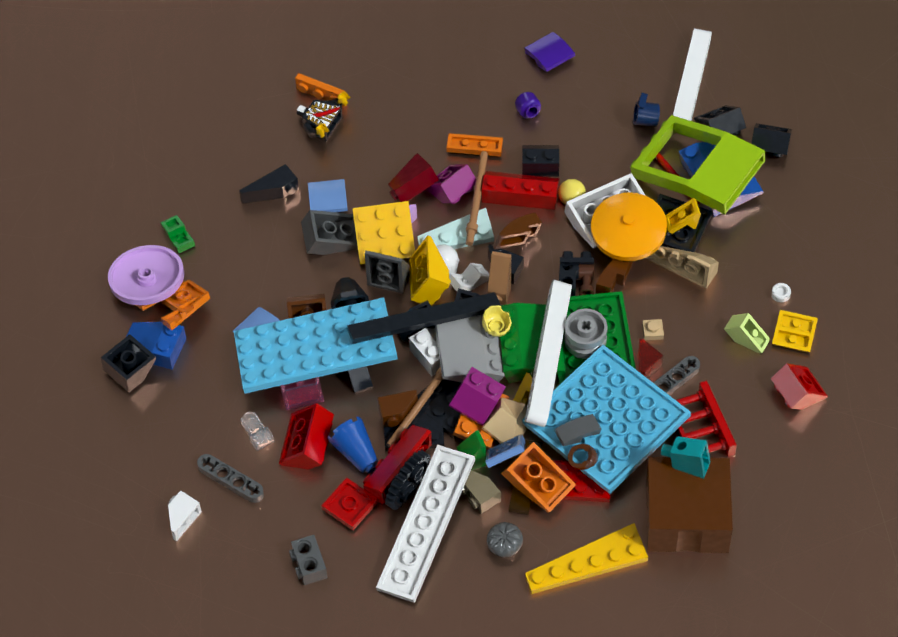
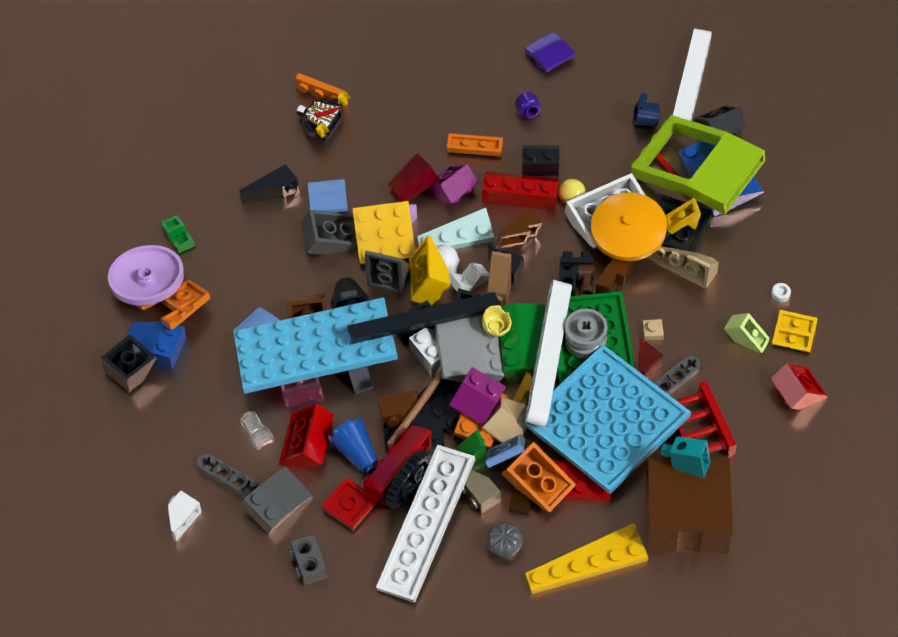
(276, 499): none -> dark grey slope
(472, 226): medium nougat bar -> none
(575, 430): dark grey slope -> none
(591, 460): reddish brown piece -> none
(772, 139): black slope -> none

